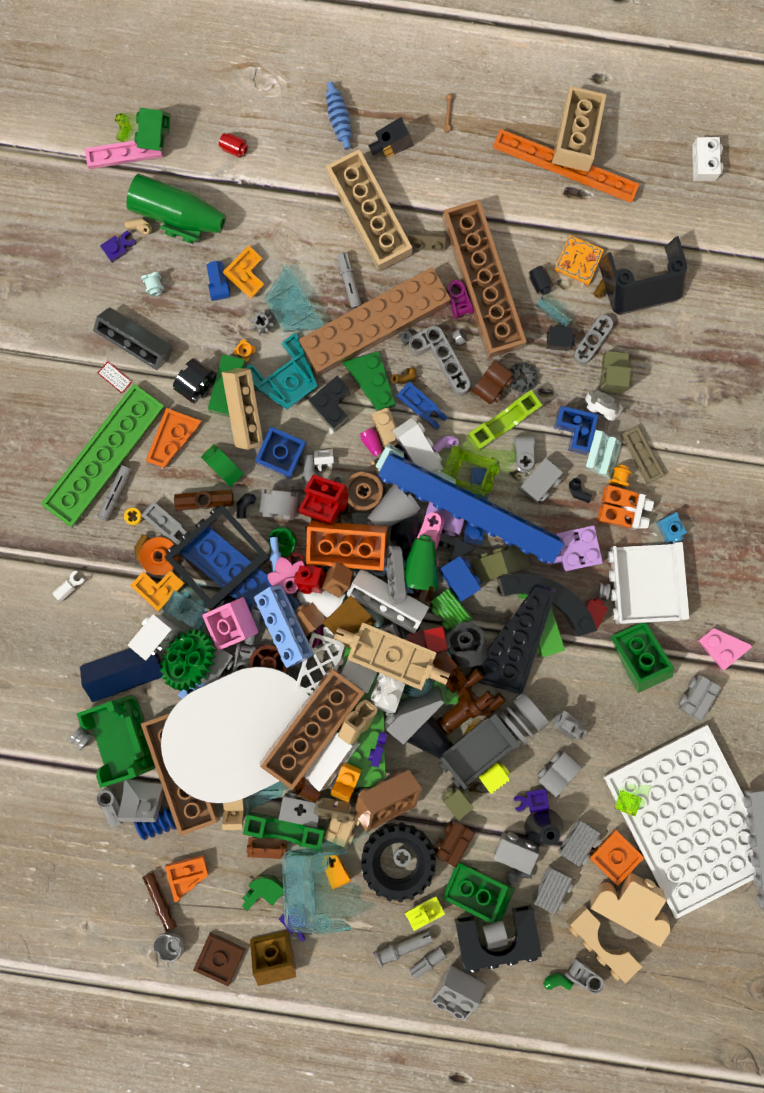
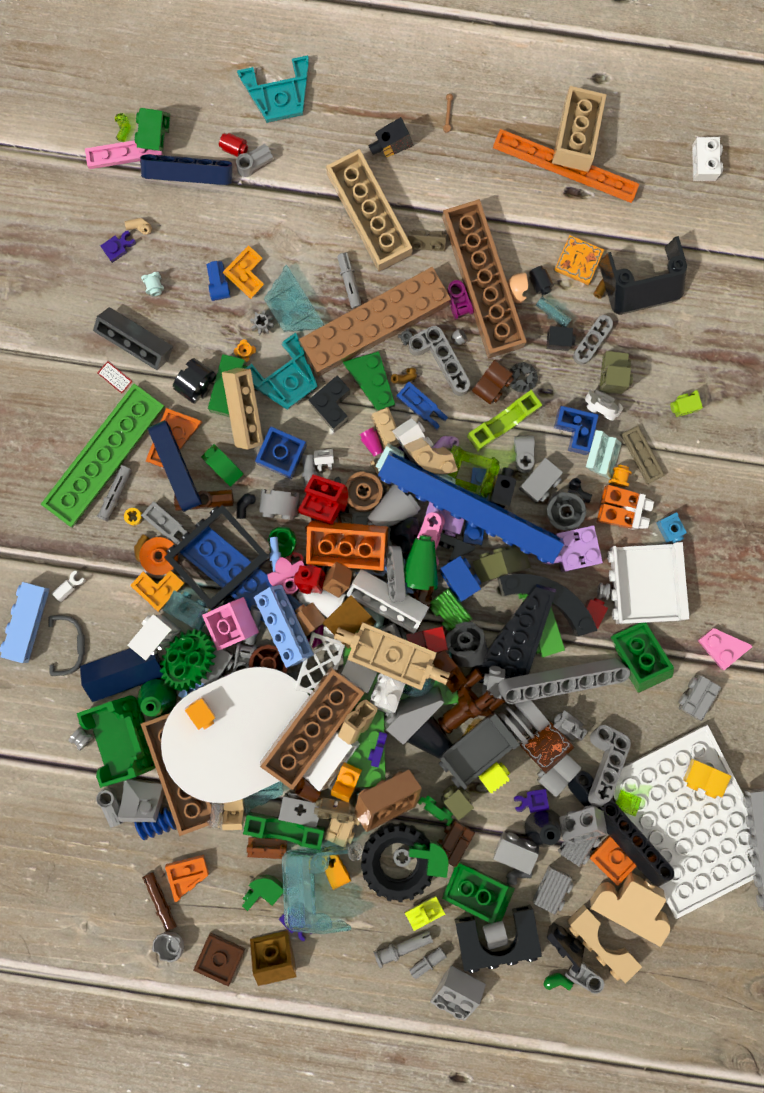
(24, 622): none -> light blue brick
(80, 644): none -> dark grey piece
(156, 698): none -> green cone
(174, 466): none -> dark blue beam
(178, 209): green piece -> none
(186, 169): none -> dark blue beam
(200, 713): none -> light orange brick
(215, 816): none -> clear pin
(255, 159): none -> light grey piece
(279, 98): none -> teal wing
(338, 115): medium blue piece -> none
(357, 846): none -> clear pin
(431, 459): none -> tan brick
(437, 858): none -> green brick
(441, 814): none -> green plate
(492, 680): none -> light grey brick
(503, 488): none -> black torso
(517, 285): none -> light nougat hair
(547, 747): none -> reddish brown tile
(563, 680): none -> light grey beam
(566, 945): none -> black wing
(567, 520): none -> dark grey brick
(583, 829): none -> light grey brick
(606, 768): none -> light grey beam
(626, 834): none -> black beam
(686, 404): none -> lime brick
(707, 778): none -> yellow brick

